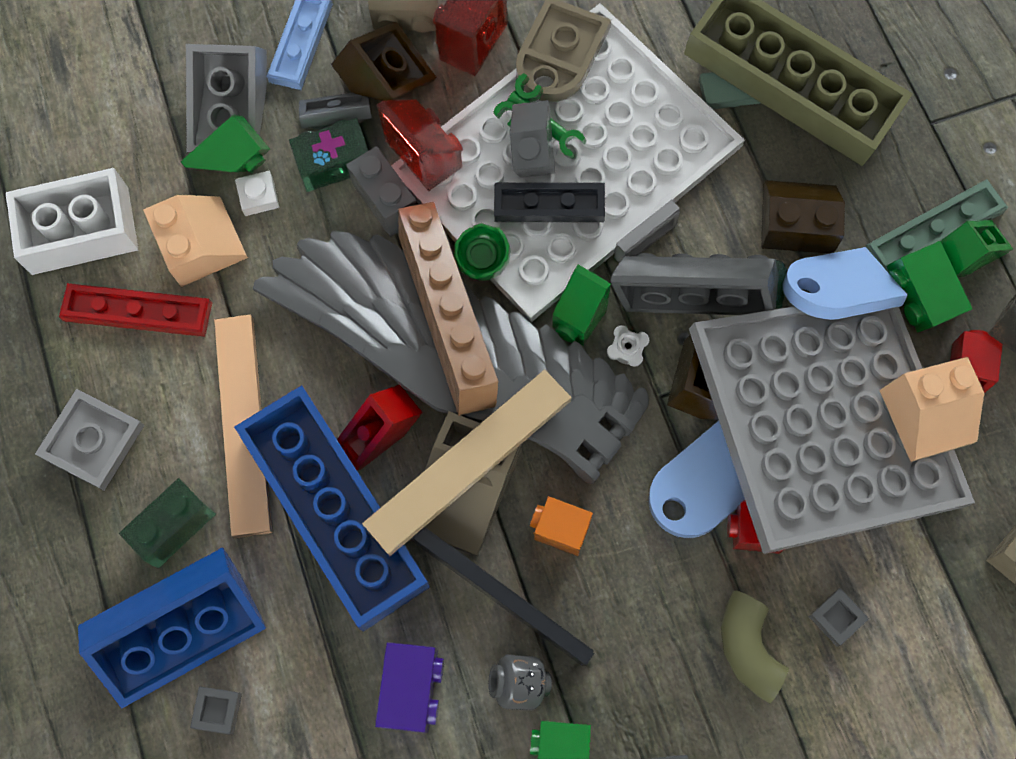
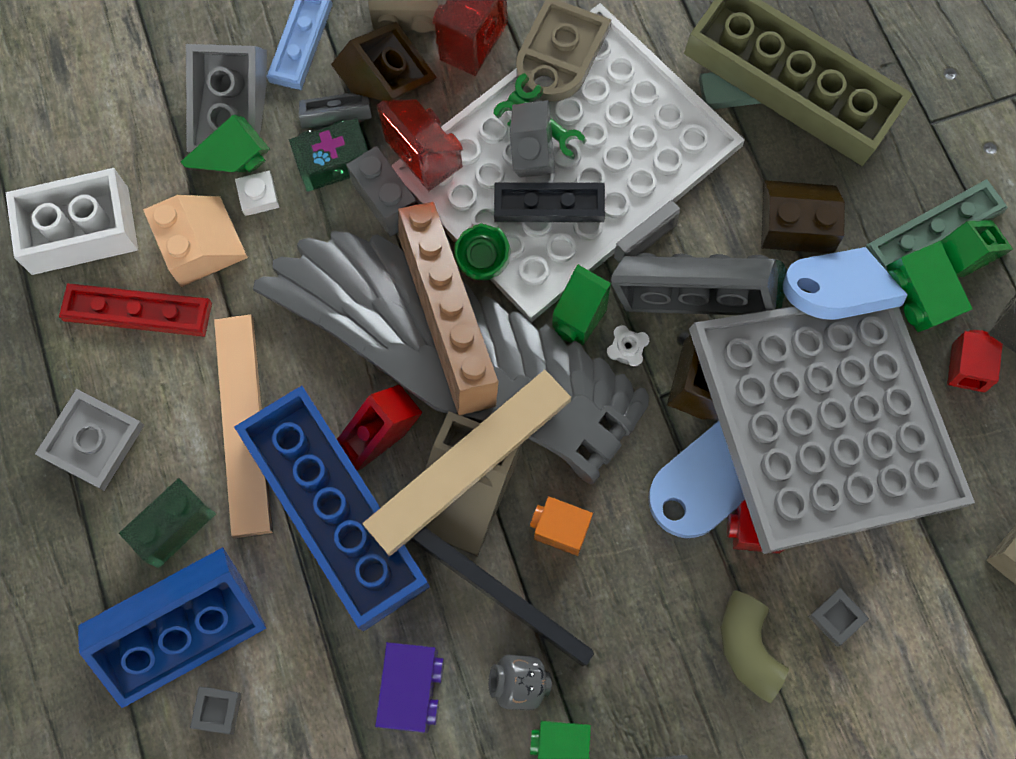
(936, 408): light nougat slope -> none

